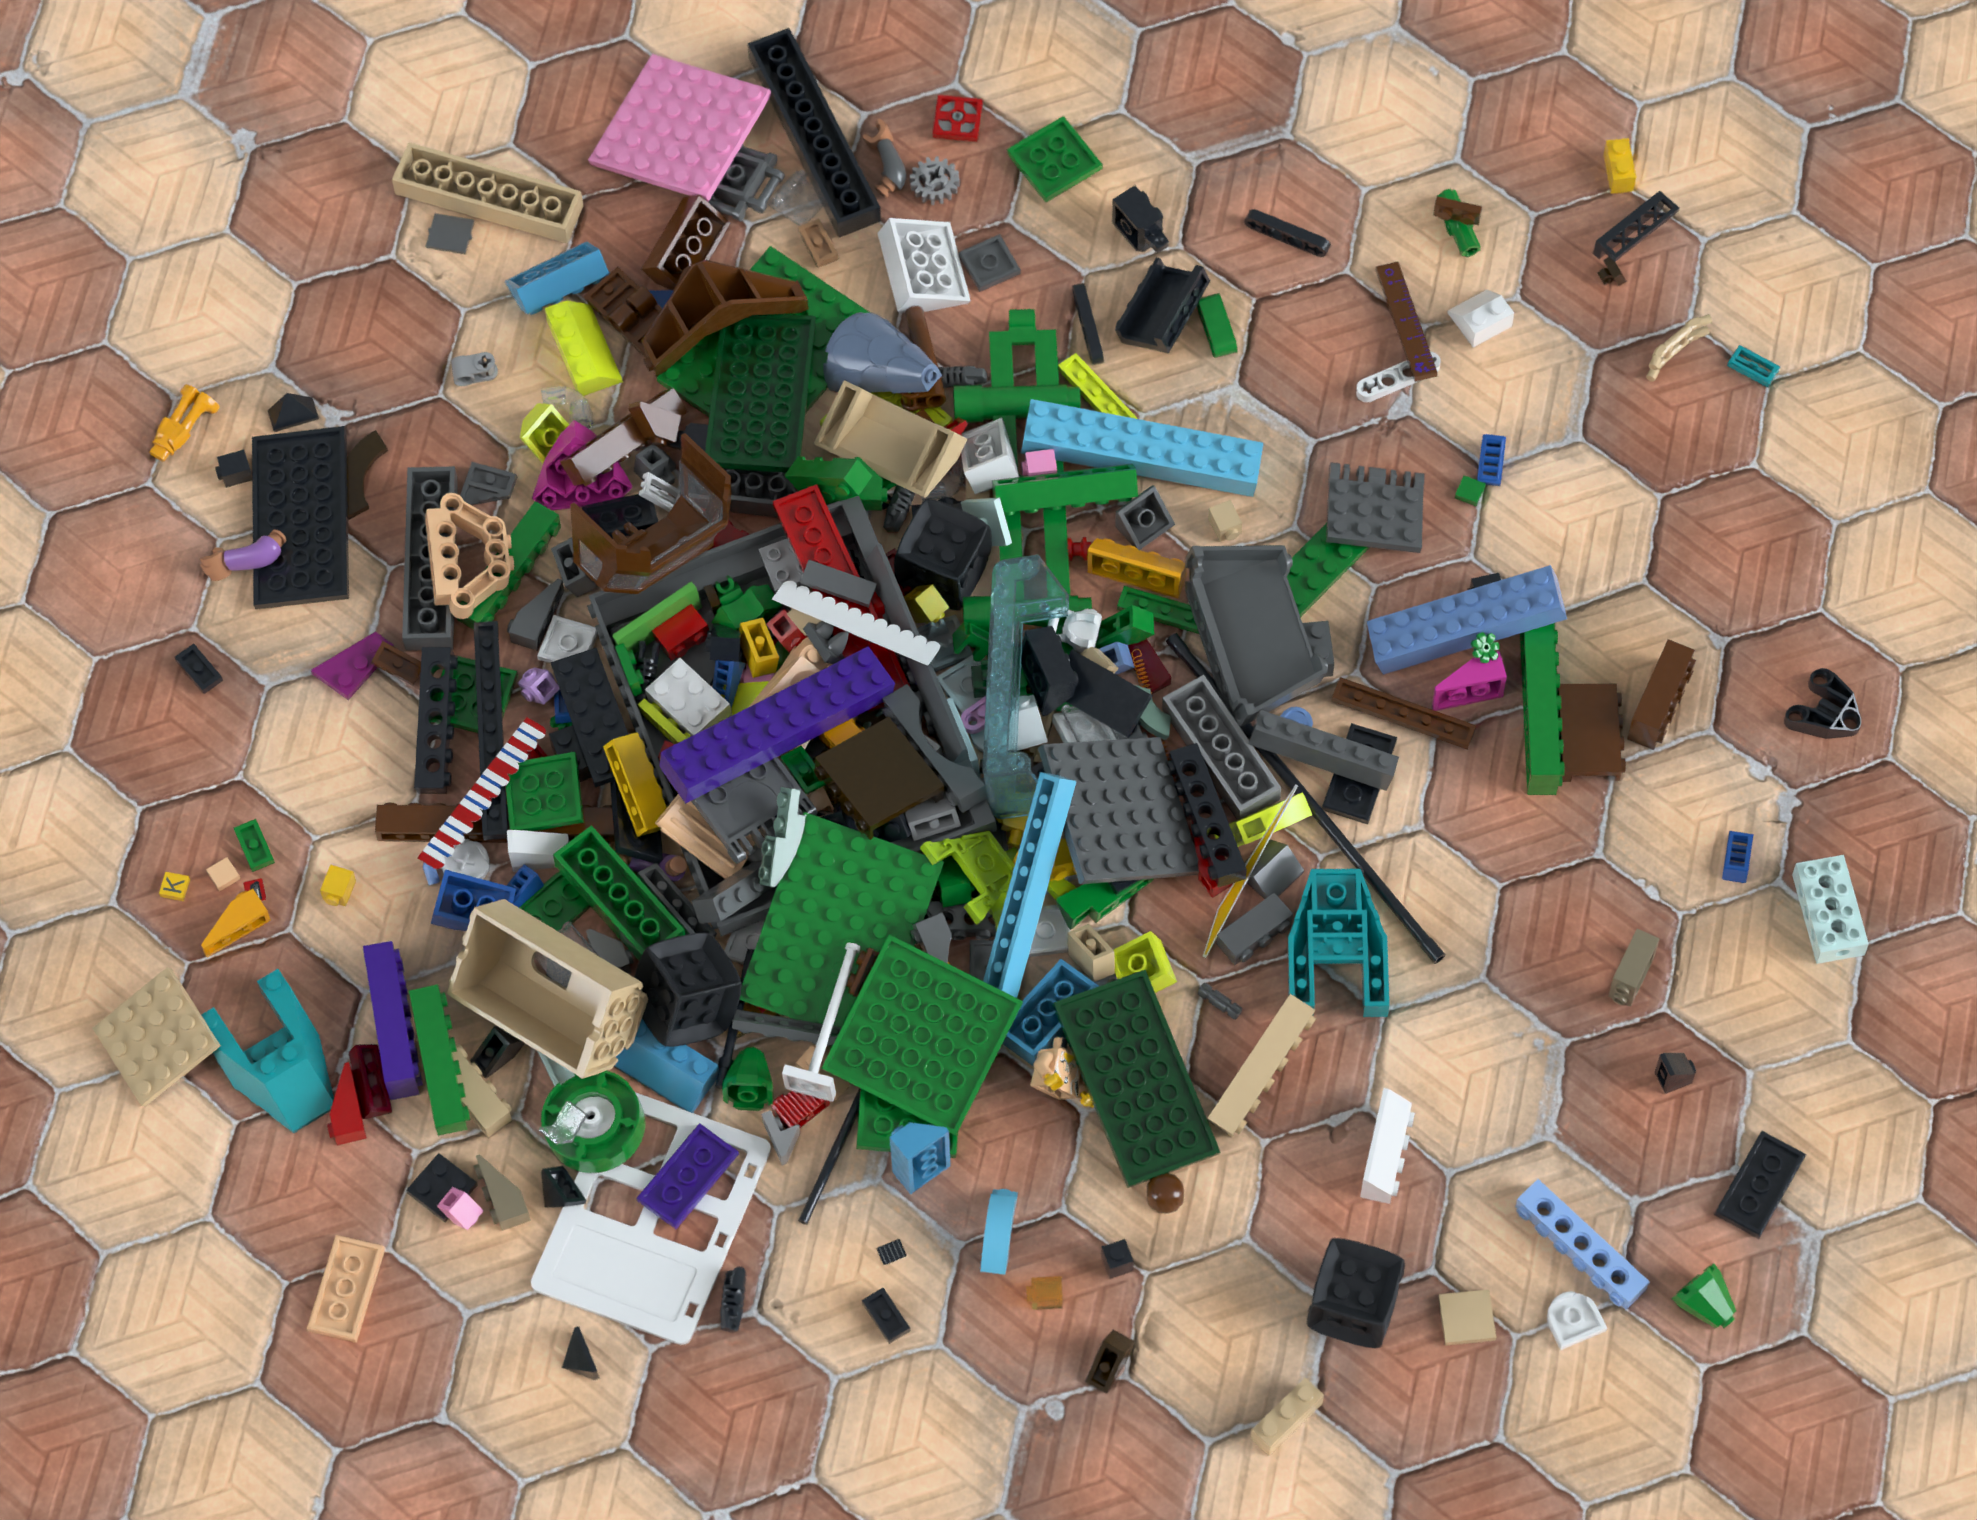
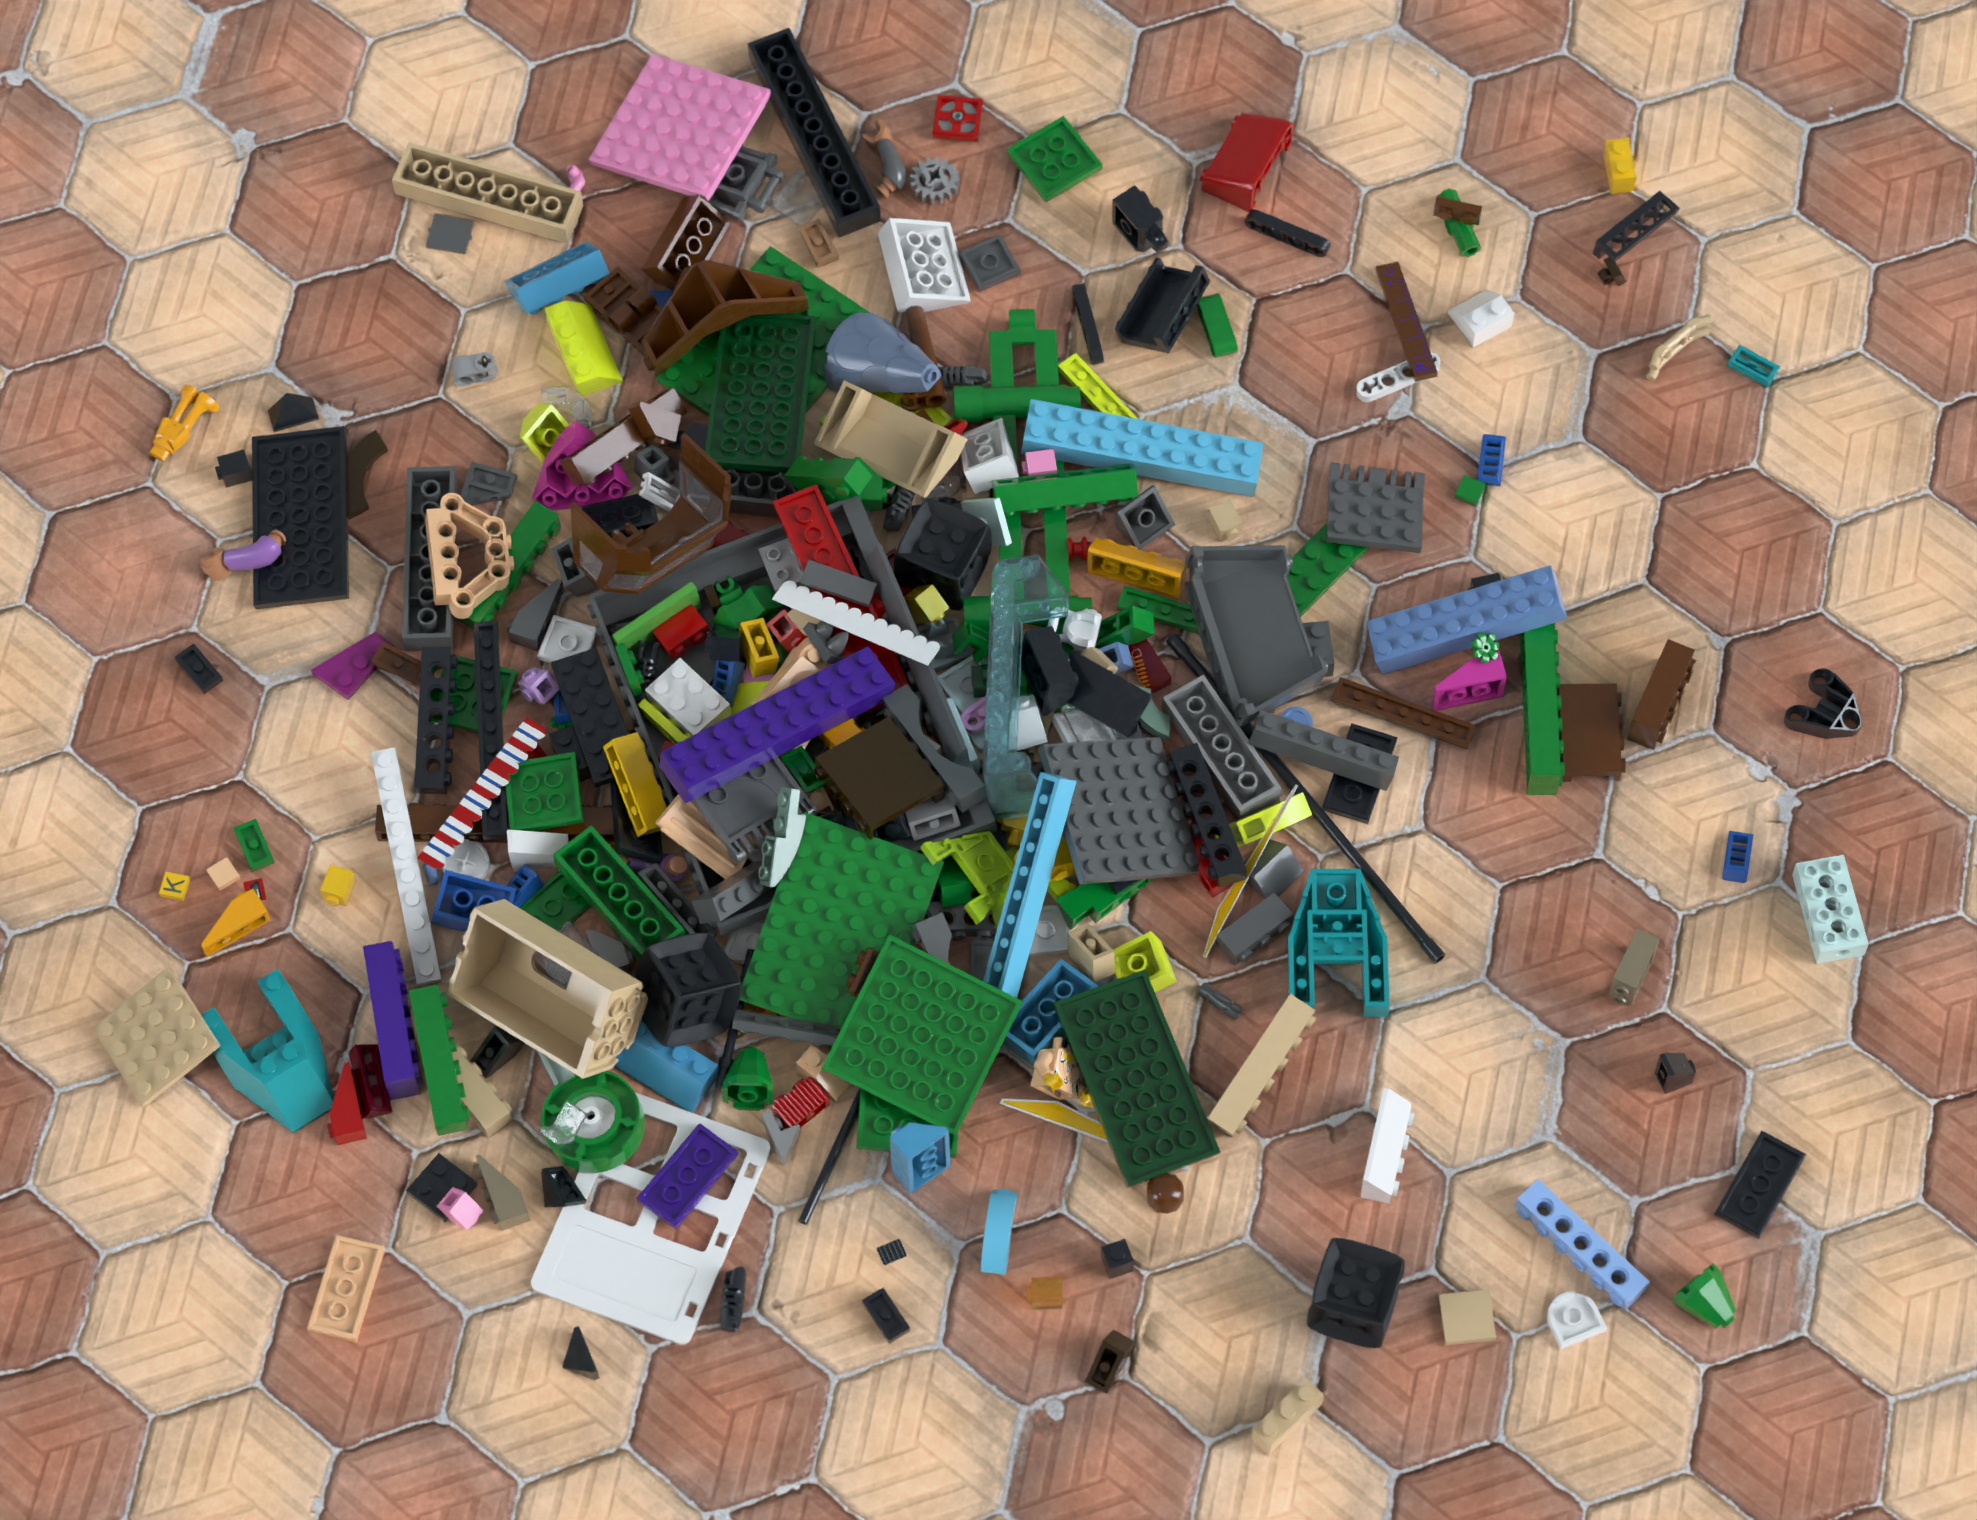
(406, 866): none -> white plate
(575, 177): none -> bright pink arm
(810, 1081): white tile -> none
(1061, 1115): none -> yellow sticker
(1246, 158): none -> red windscreen

